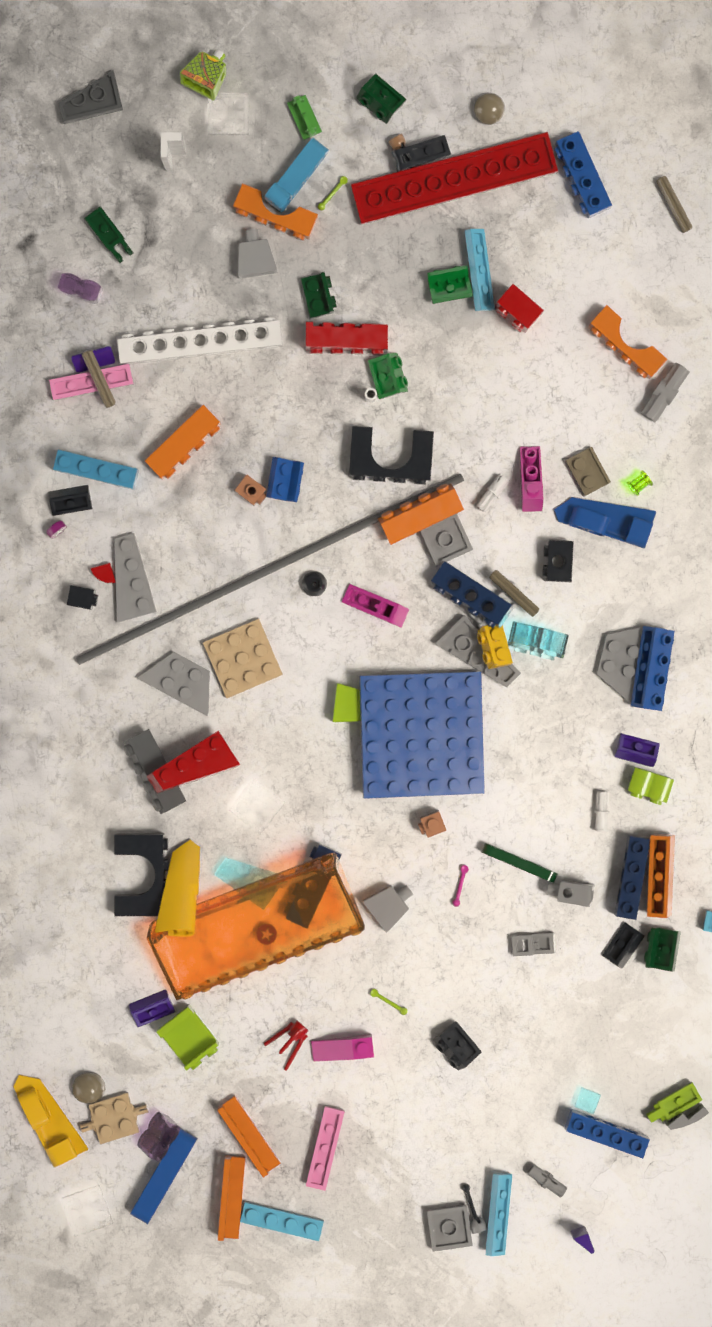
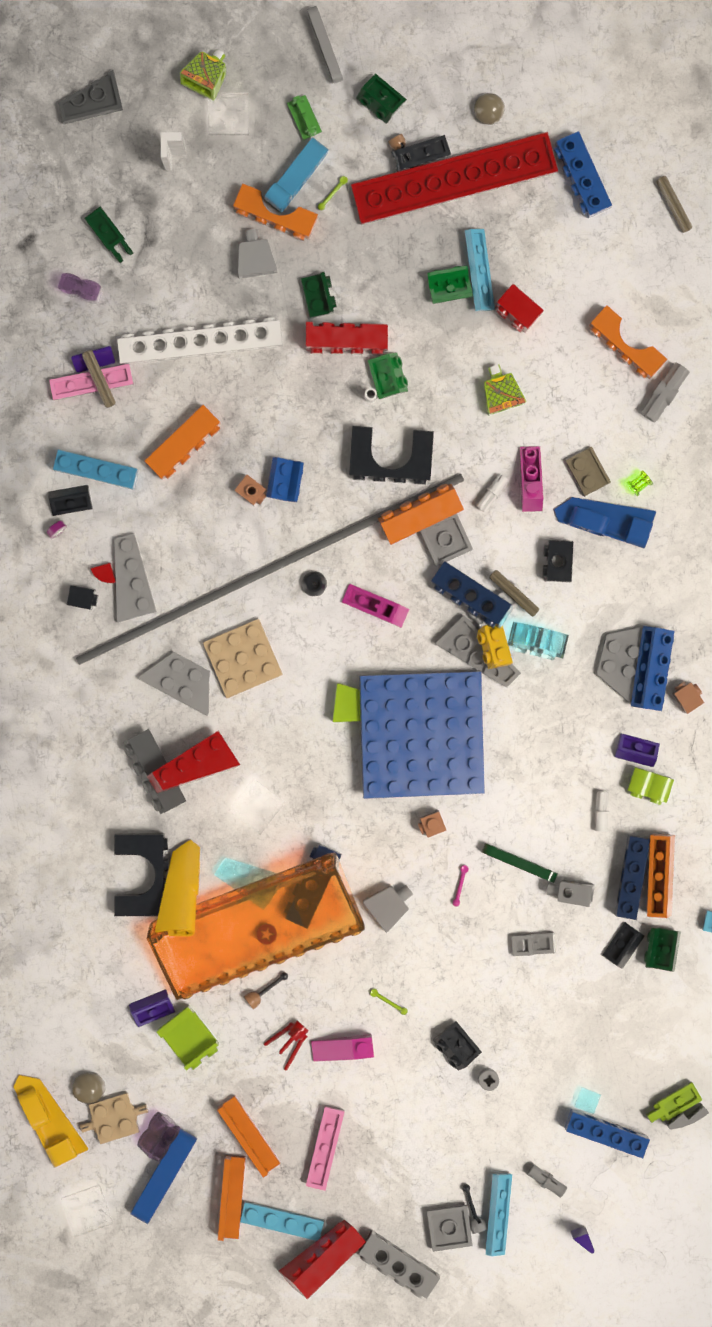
(254, 998): none -> hinge
(322, 1259): none -> red wedge
(324, 44): none -> light grey beam
(420, 1288): none -> light grey brick
(488, 1075): none -> light grey wheel
(502, 391): none -> torso
(688, 696): none -> nougat brick

